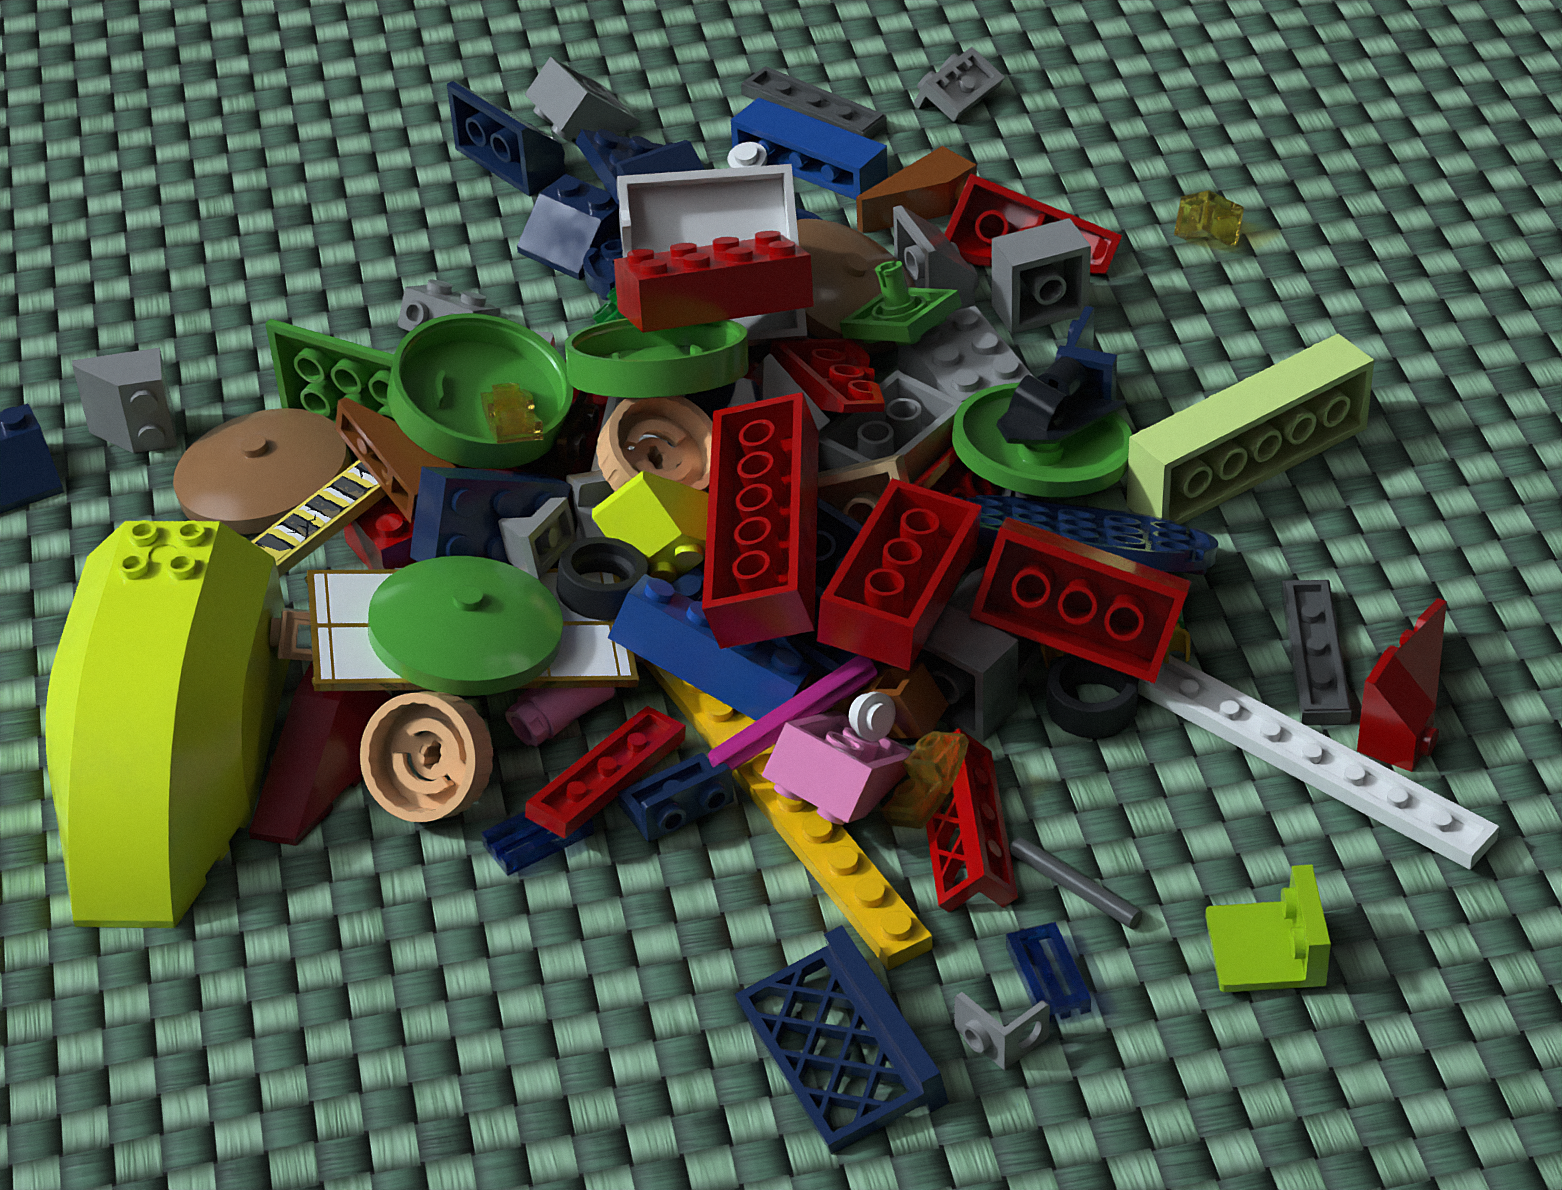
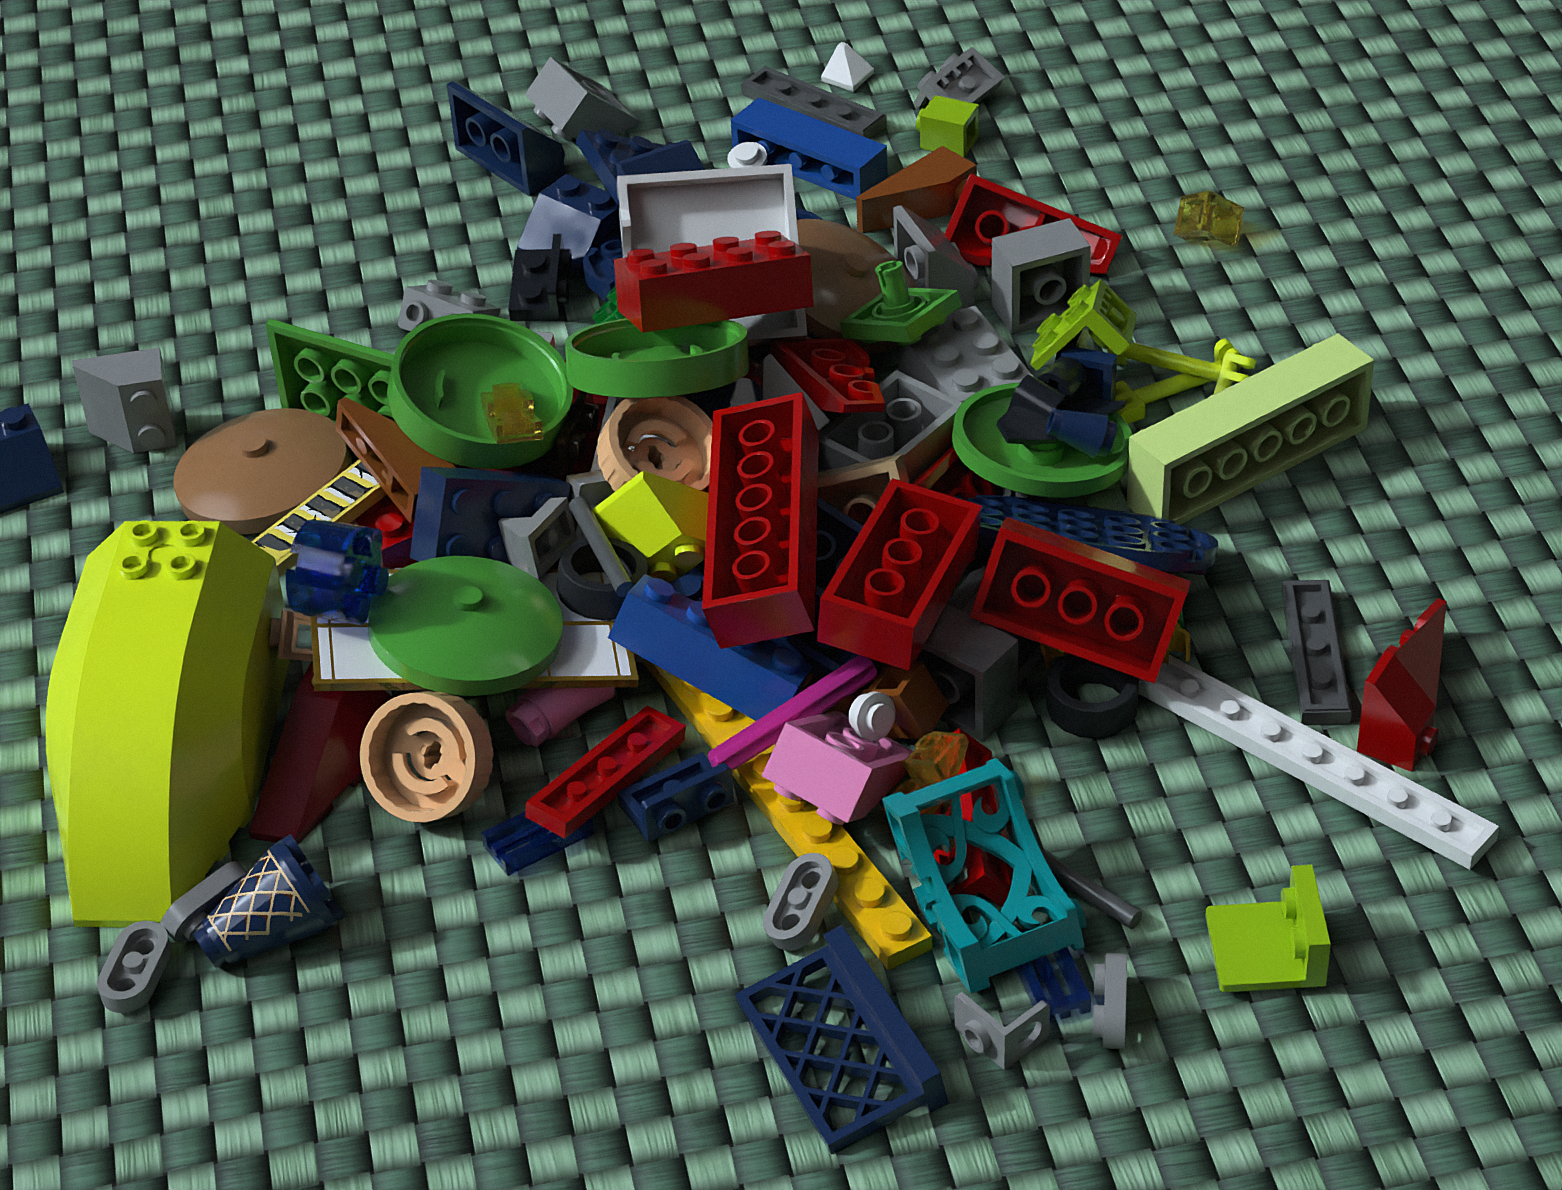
(130, 976): none -> light grey plate
(192, 908): none -> light grey plate
(269, 907): none -> dark blue cone
(336, 571): none -> clear blue brick
(539, 282): none -> black bracket
(601, 546): none -> dark grey bar
(797, 909): none -> light grey plate
(846, 68): none -> white slope
(948, 124): none -> lime brick
(974, 947): none -> teal fence
(1083, 431): none -> dark blue cone
(1098, 308): none -> lime bracket
(1110, 1018): none -> light grey plate
(1136, 399): none -> neon yellow hinge
(1222, 374): none -> neon yellow hinge

